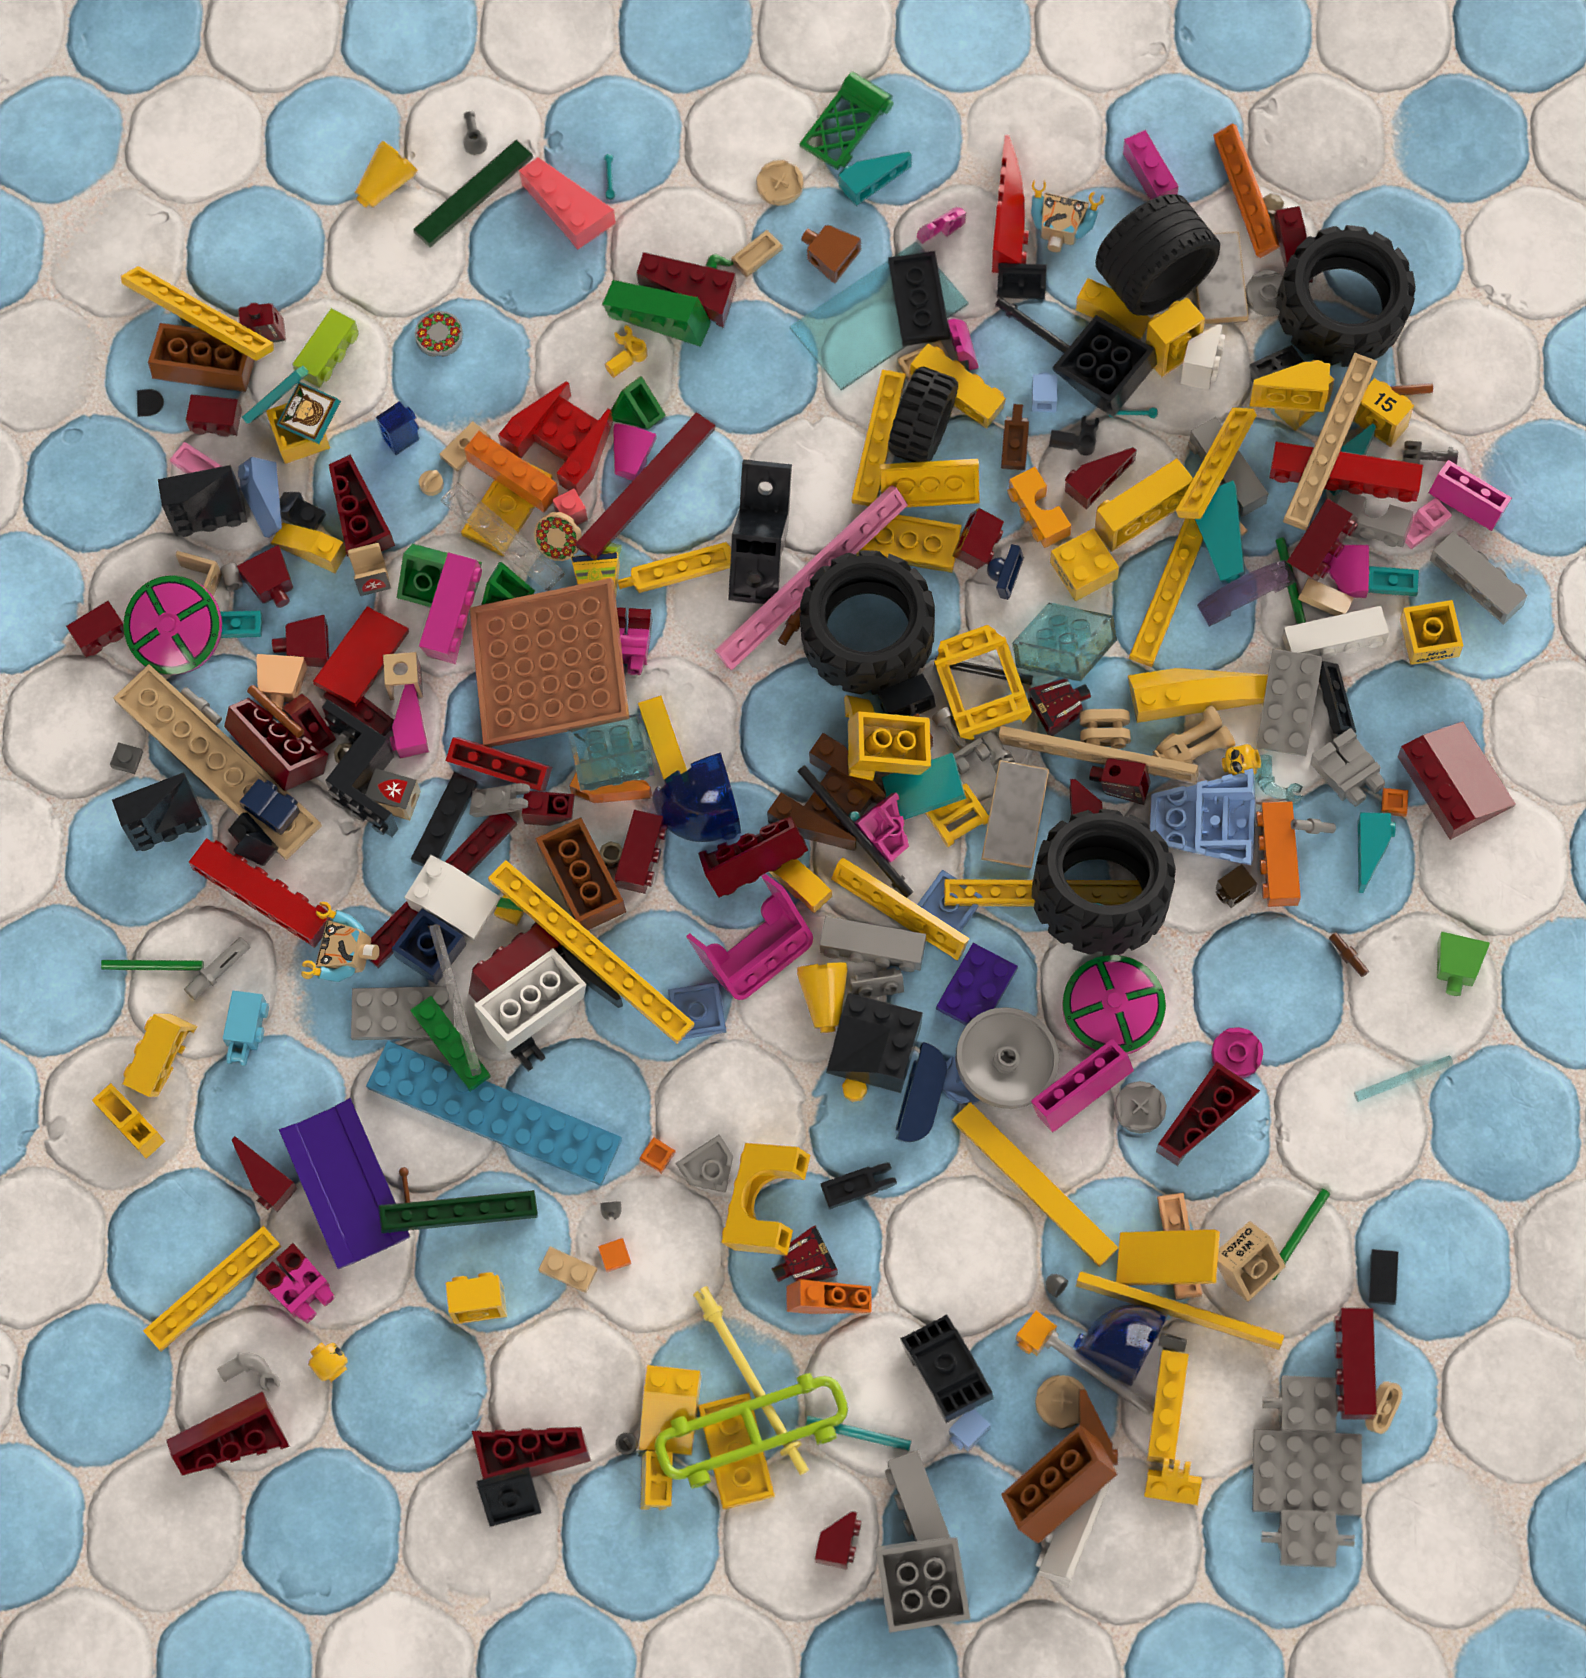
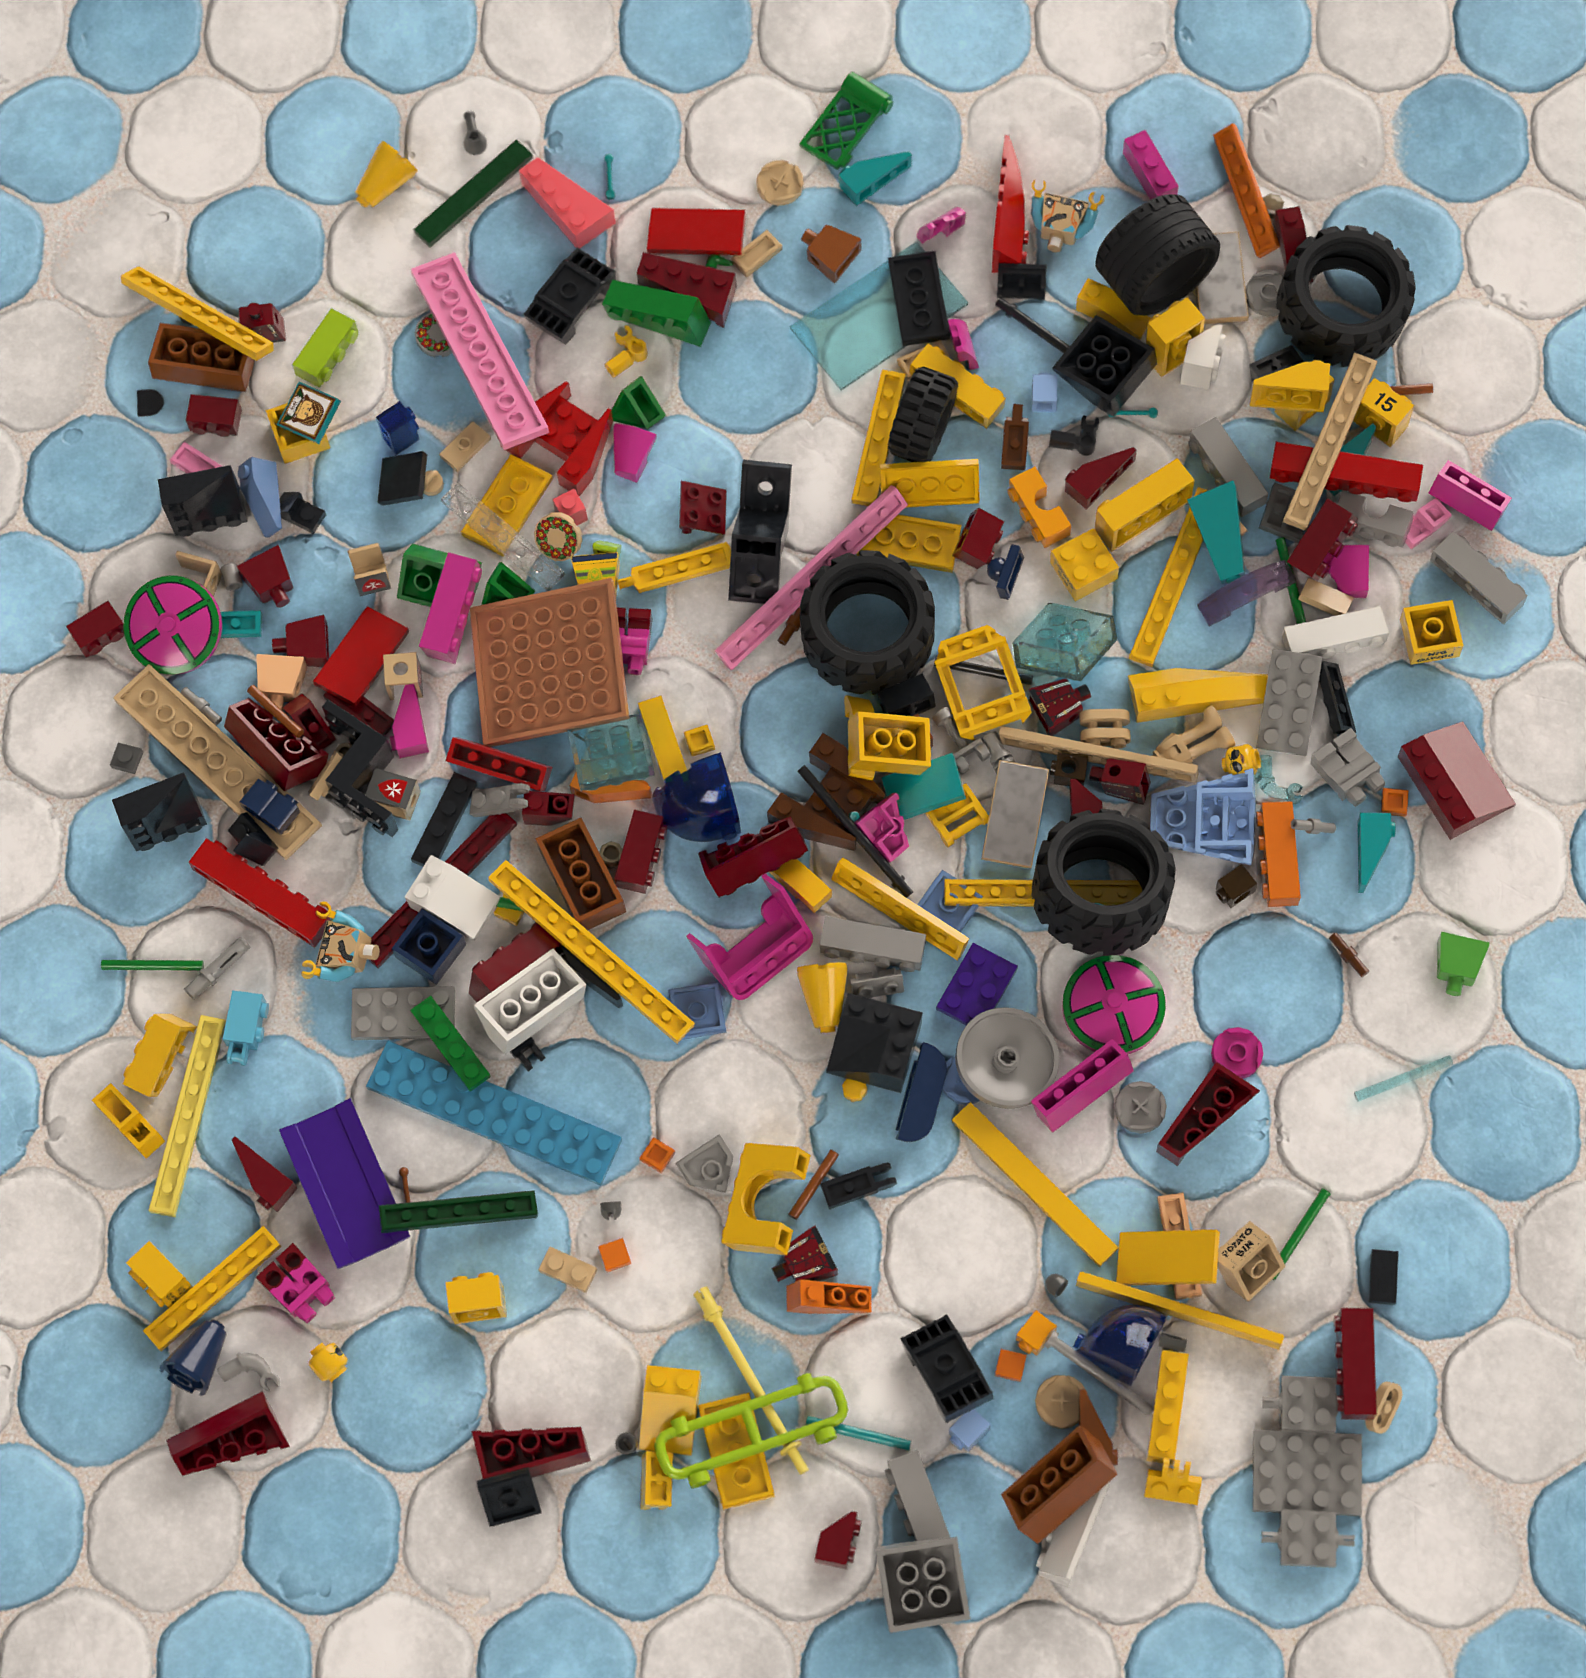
(154, 1270): none -> yellow brick
(187, 1116): none -> light yellow tile
(196, 1358): none -> dark blue cone
(277, 393): teal tile -> none
(311, 546): yellow slope -> none
(320, 787): none -> tan plate
(356, 508): dark red wedge -> none
(402, 478): none -> black tile
(455, 1000): clear tile -> none
(479, 351): none -> bright pink plate
(511, 471): orange brick -> none
(569, 294): none -> black plate
(645, 486): dark red tile -> none
(696, 231): none -> red tile
(699, 740): none -> yellow tile
(702, 508): none -> dark red hinge
(813, 1184): none -> dark orange bar
(1010, 1365): none -> orange tile
(1077, 762): none -> dark brown brick
(1216, 463): yellow plate -> none
(1275, 511): none -> dark grey wing
(1393, 581): teal plate -> none
(1417, 454): dark grey hinge -> none

